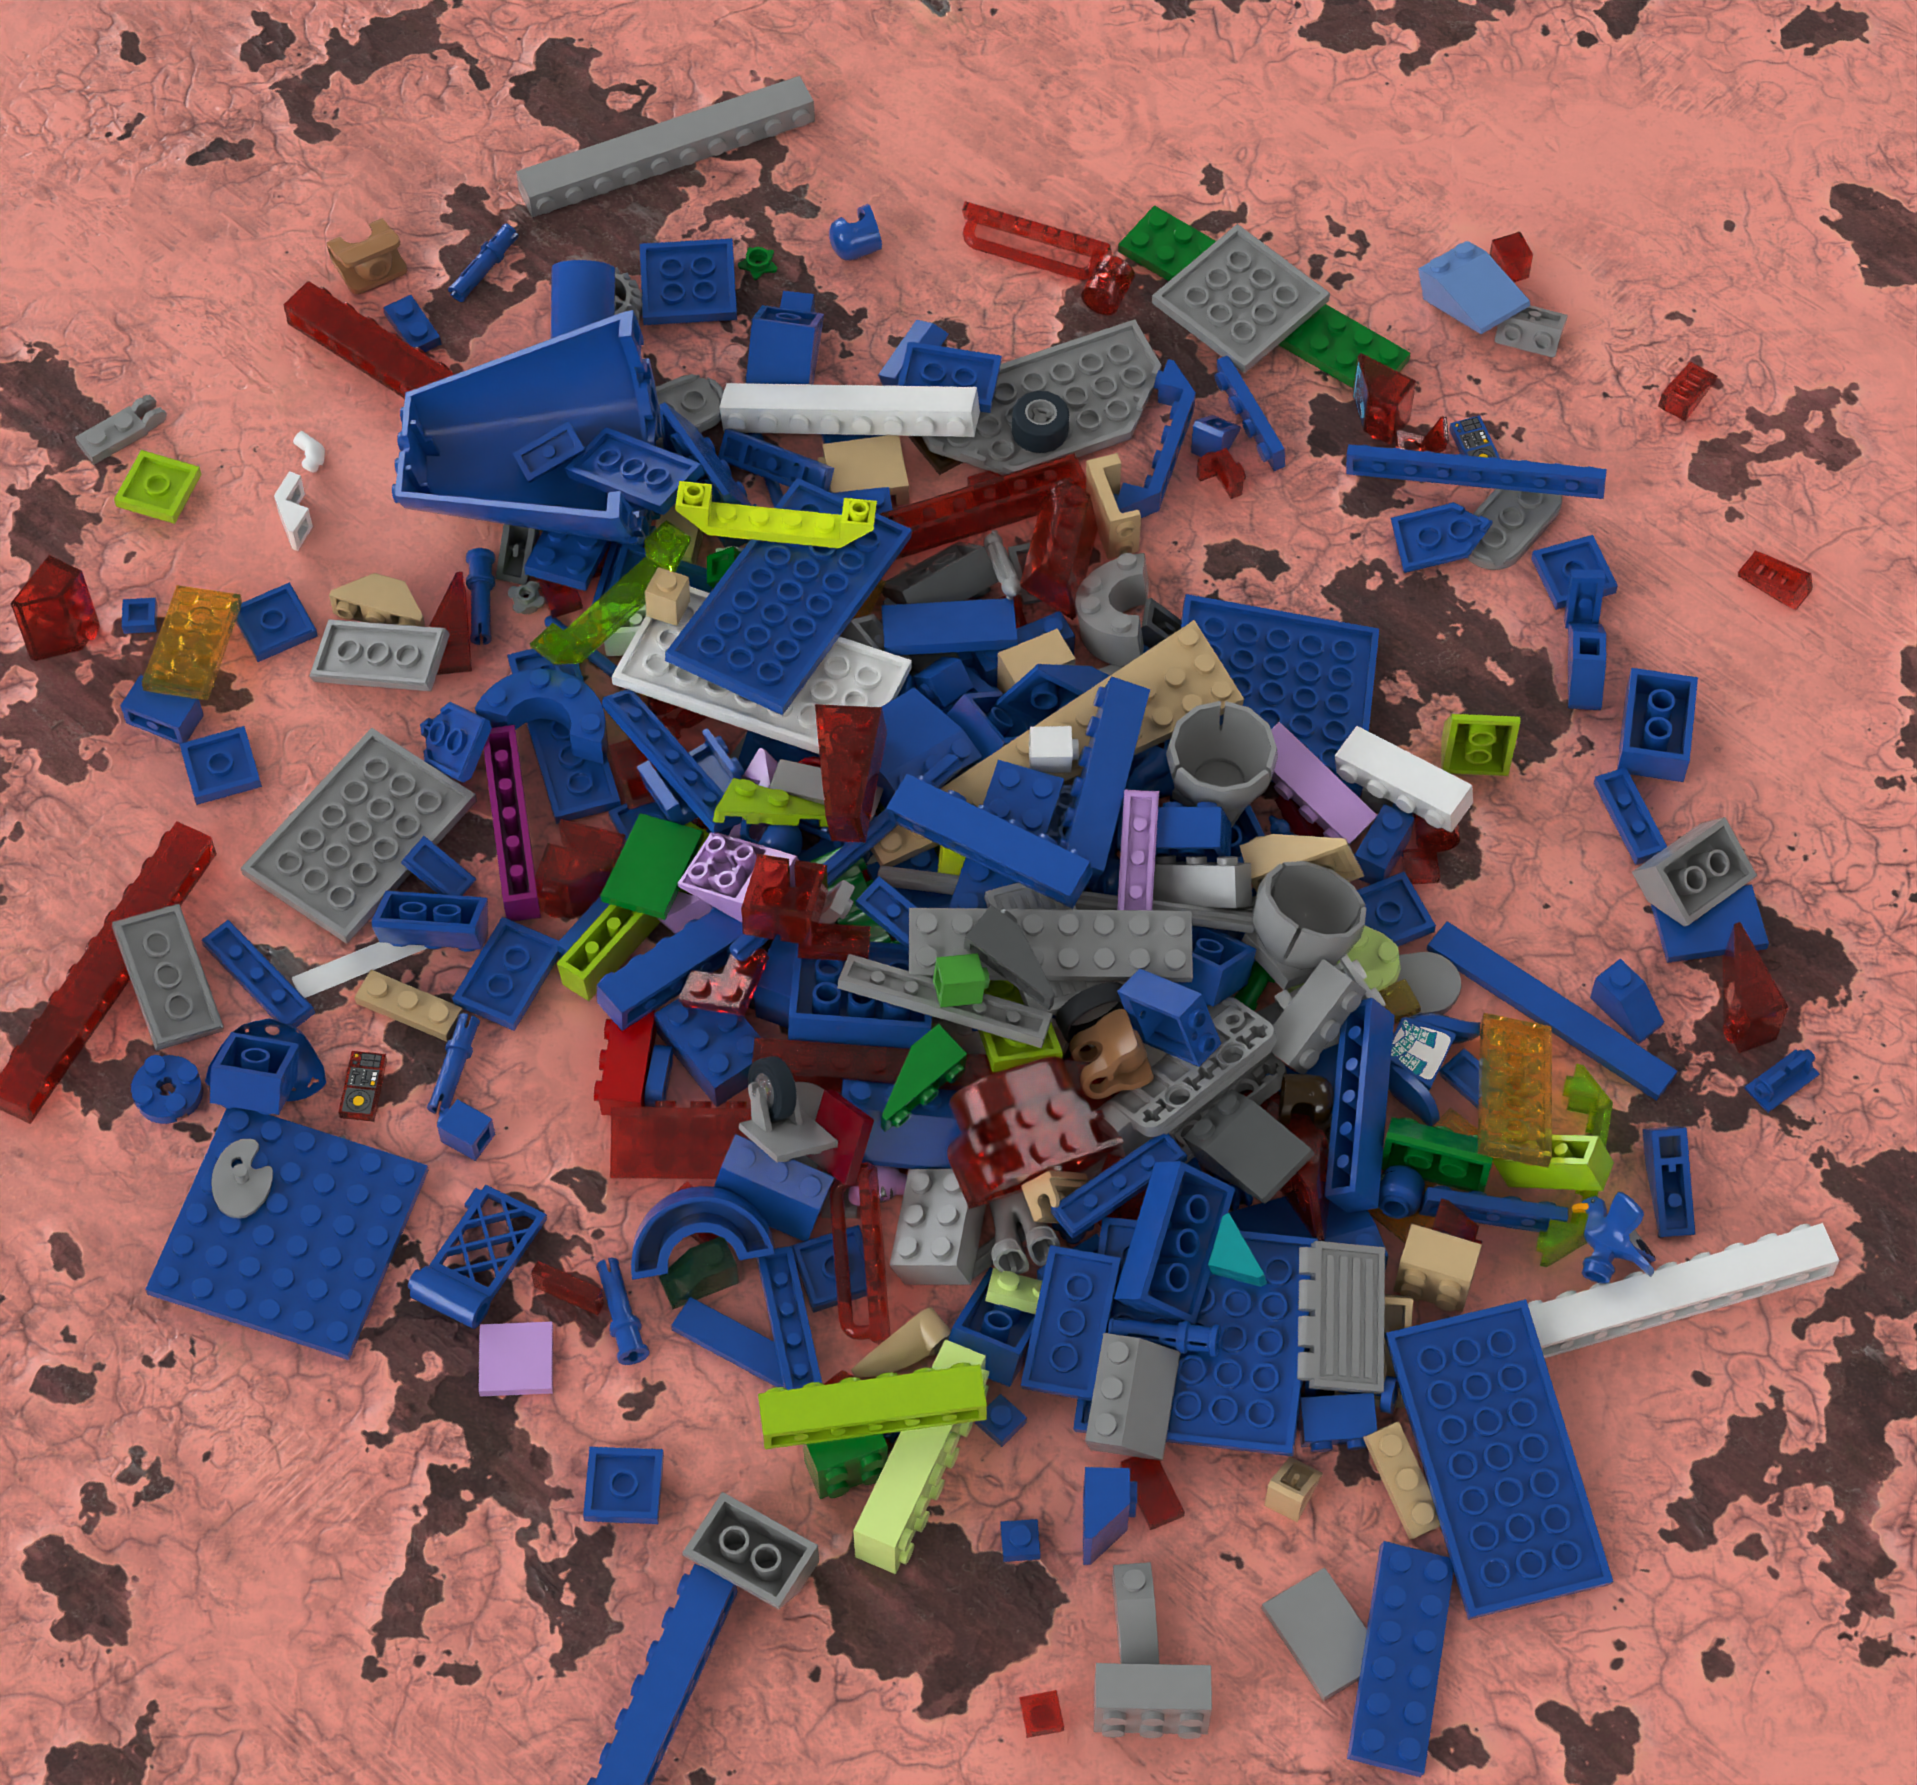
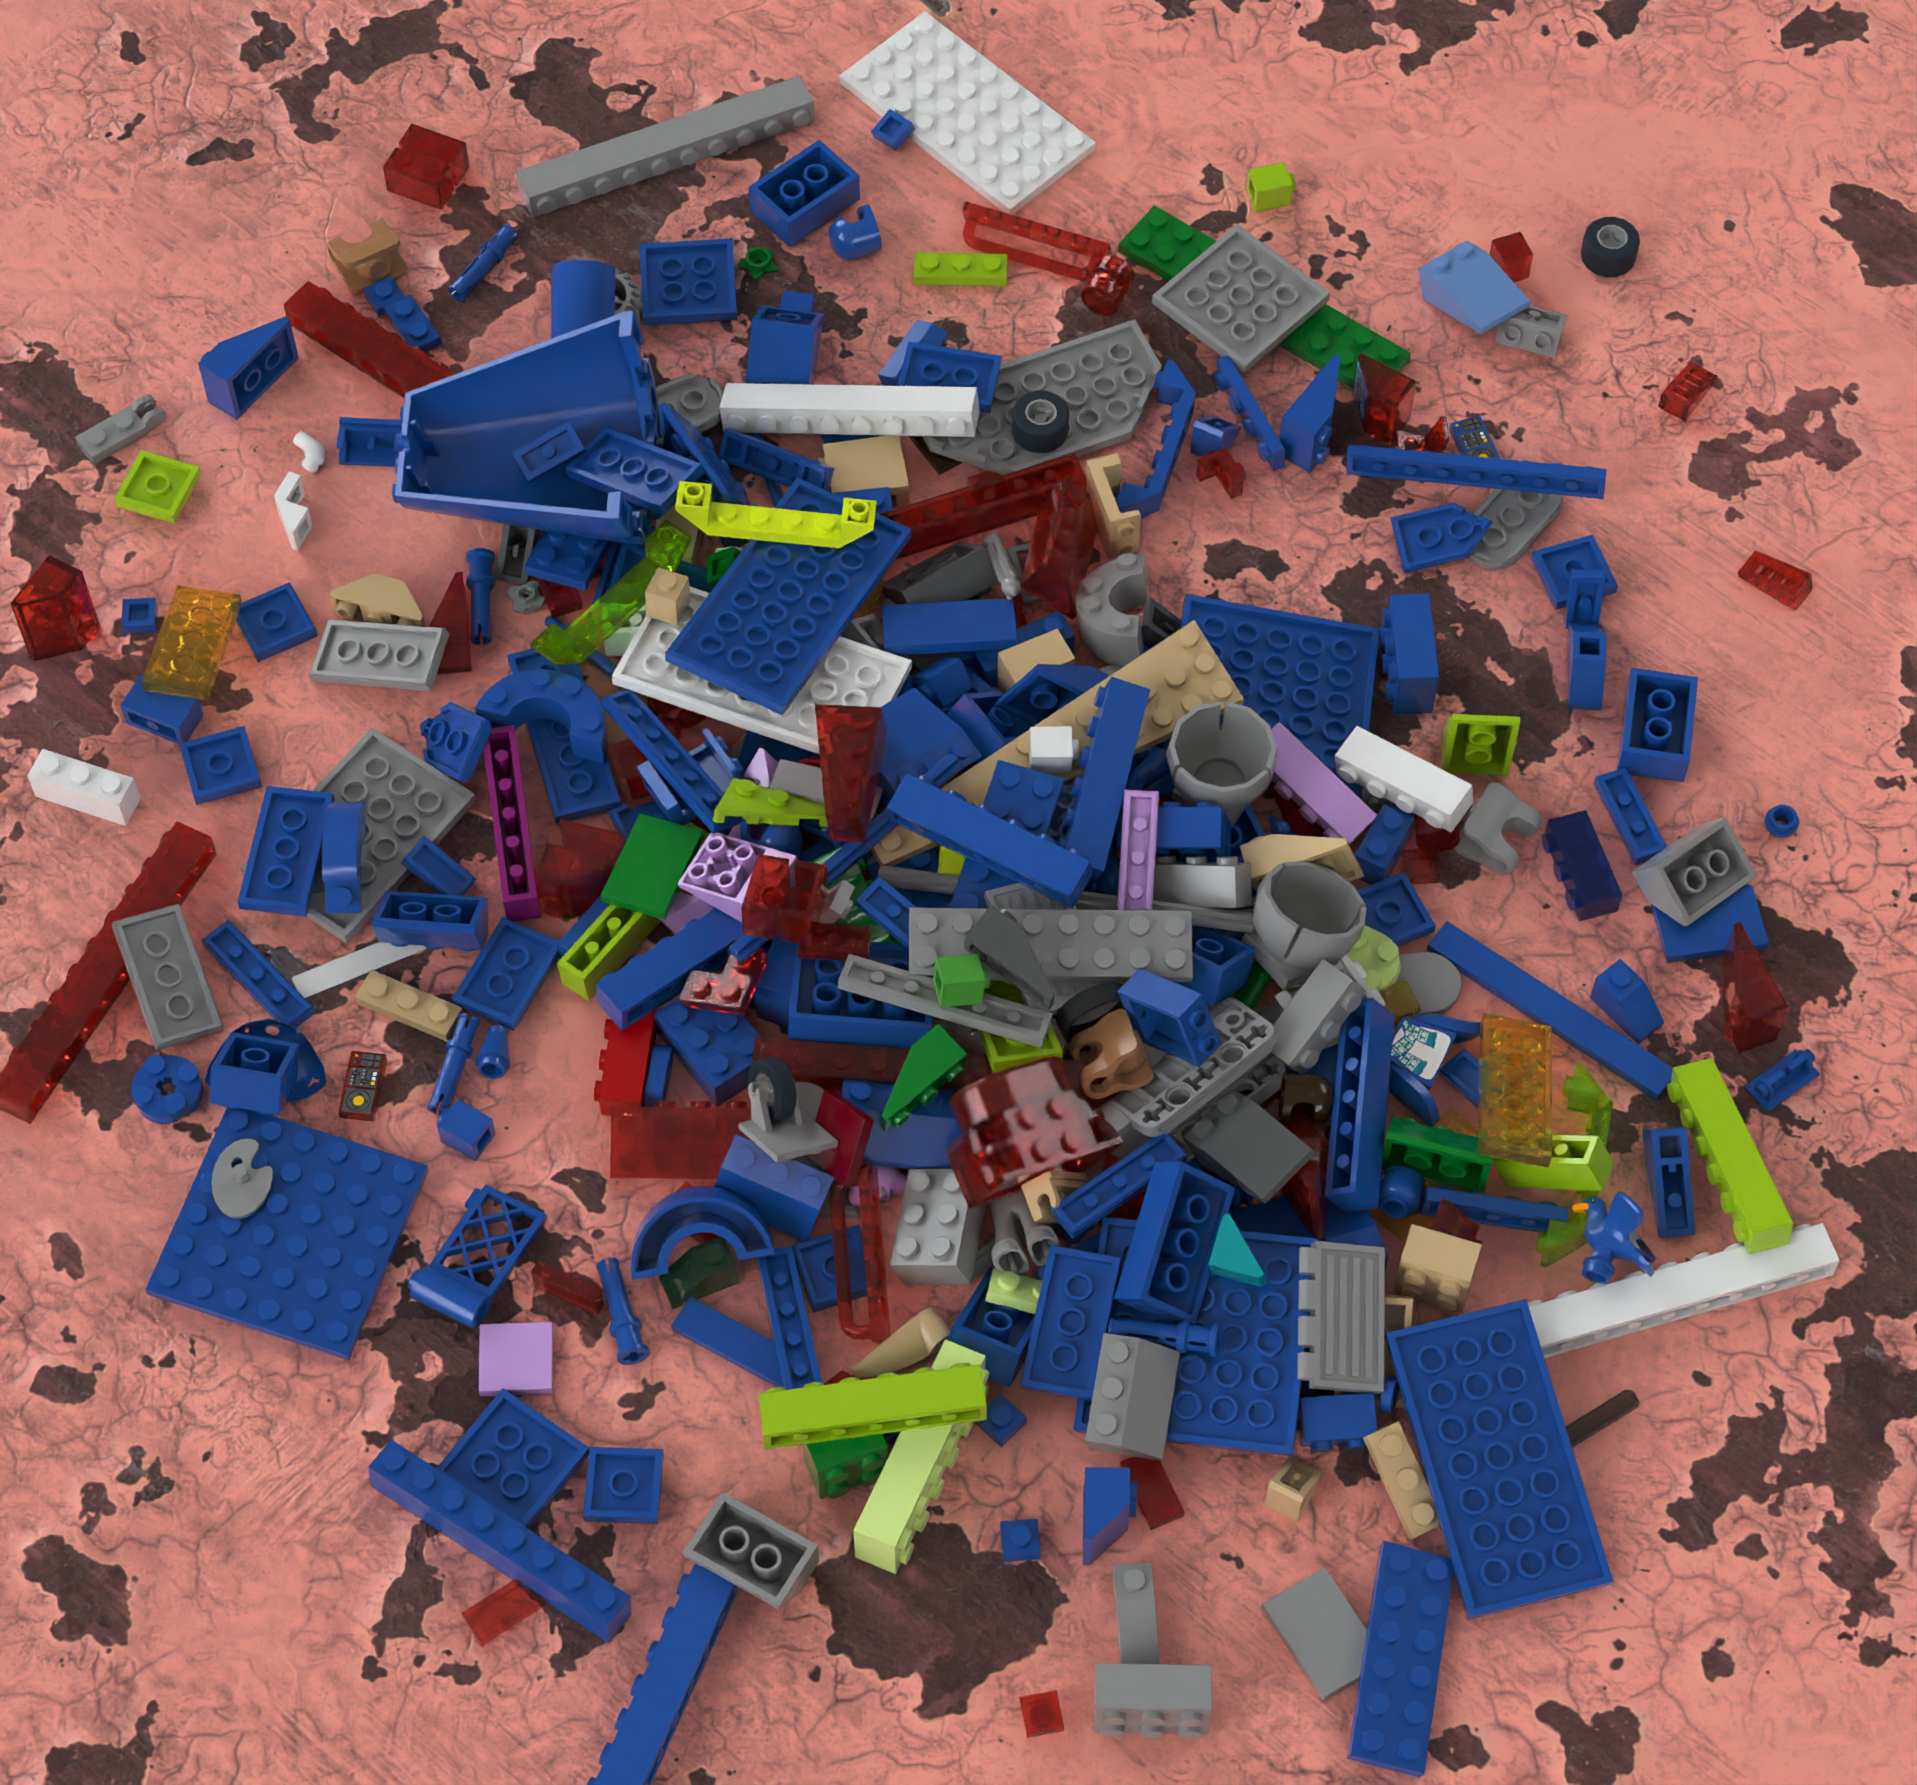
(84, 787): none -> white brick
(247, 366): none -> blue slope
(285, 852): none -> blue plate
(341, 856): none -> blue arch
(368, 441): none -> blue hinge
(382, 294): none -> blue plate
(422, 169): none -> clear red piece
(494, 1054): none -> blue cone
(500, 1541): none -> blue brick
(501, 1611): none -> clear red tile
(514, 1458): none -> blue plate
(804, 193): none -> blue brick
(892, 130): none -> blue plate
(960, 269): none -> lime plate
(968, 113): none -> white plate
(1270, 186): none -> lime brick
(1308, 421): none -> blue slope
(1409, 654): none -> blue brick
(1483, 827): none -> light grey piece
(1581, 866): none -> clear blue brick
(1602, 1416): none -> clear smoke axle
(1610, 246): none -> black wheel
(1730, 1156): none -> lime brick
(1782, 813): none -> blue plate

